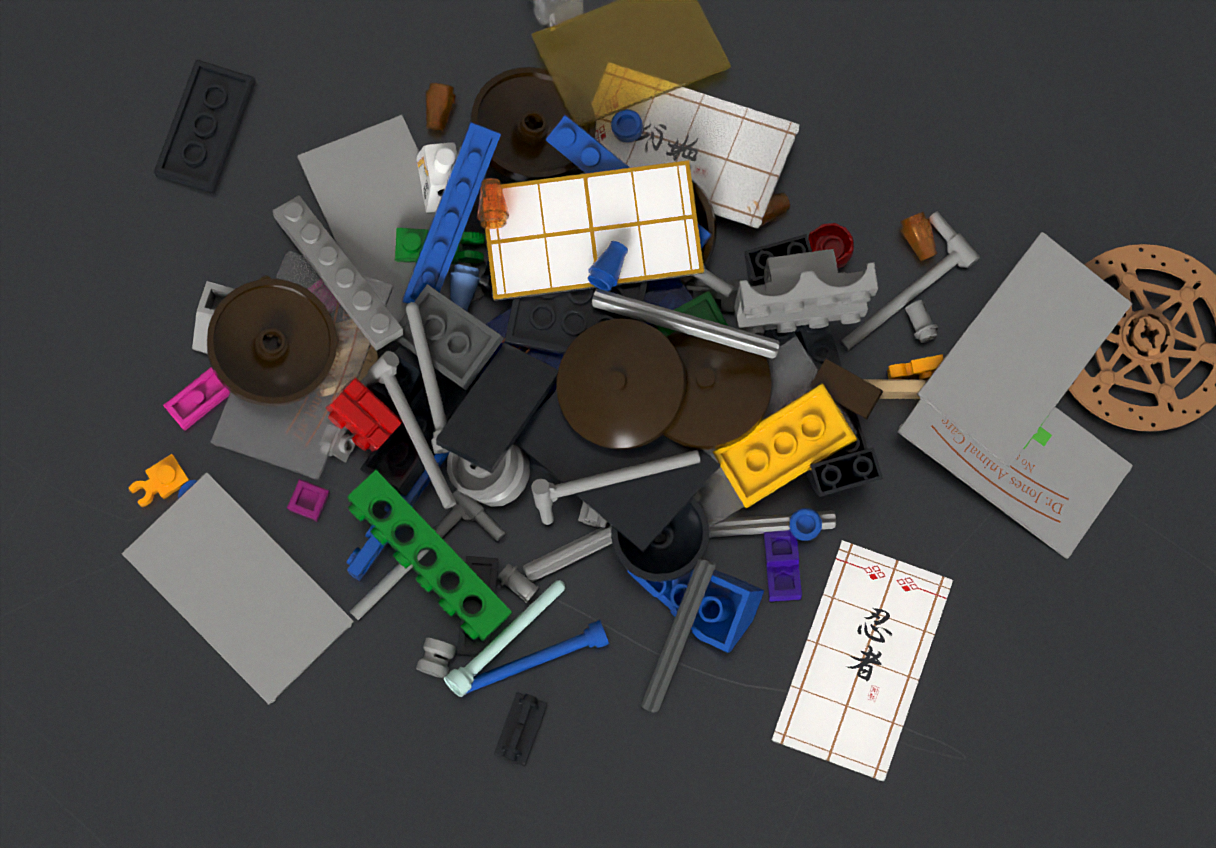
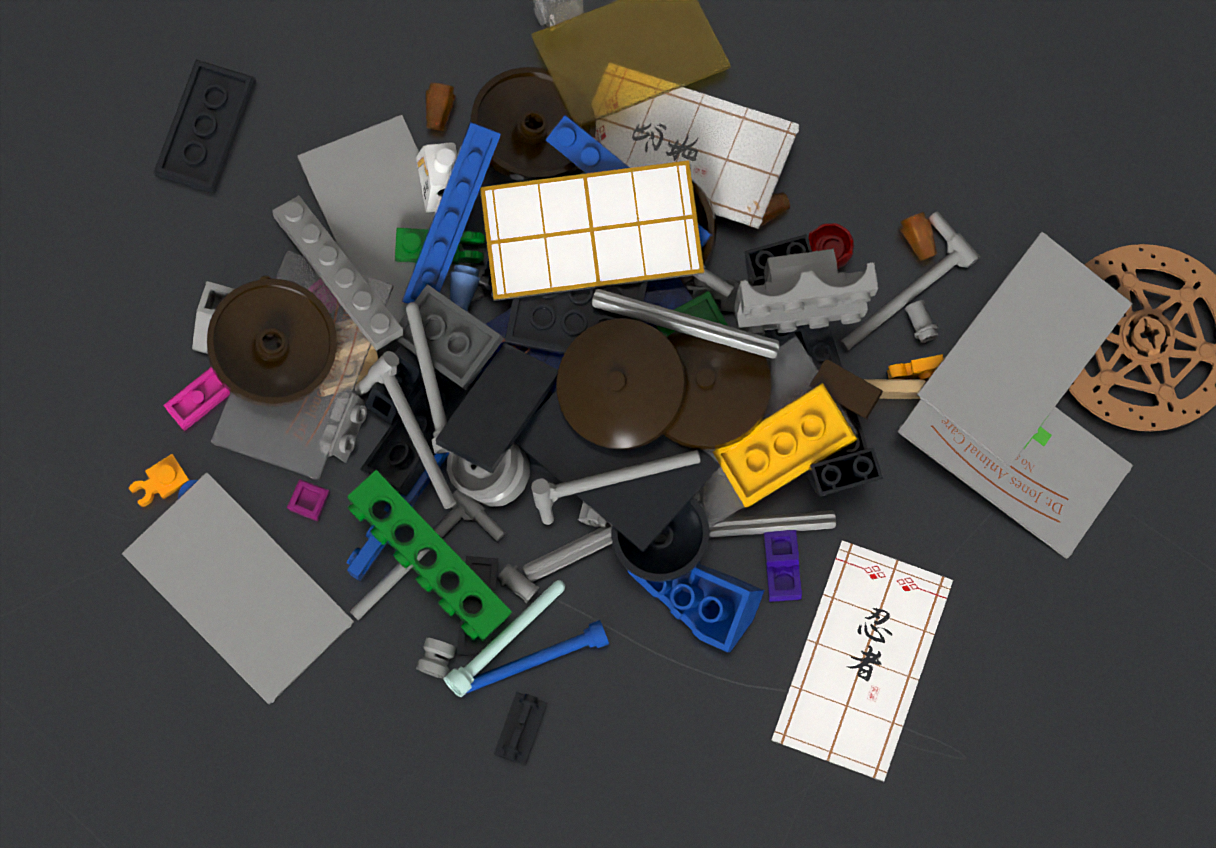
(362, 415): red brick -> none
(492, 205): clear orange cone -> none
(607, 268): blue cone -> none
(627, 125): blue tile -> none
(678, 634): dark grey axle -> none
(805, 524): blue tile -> none

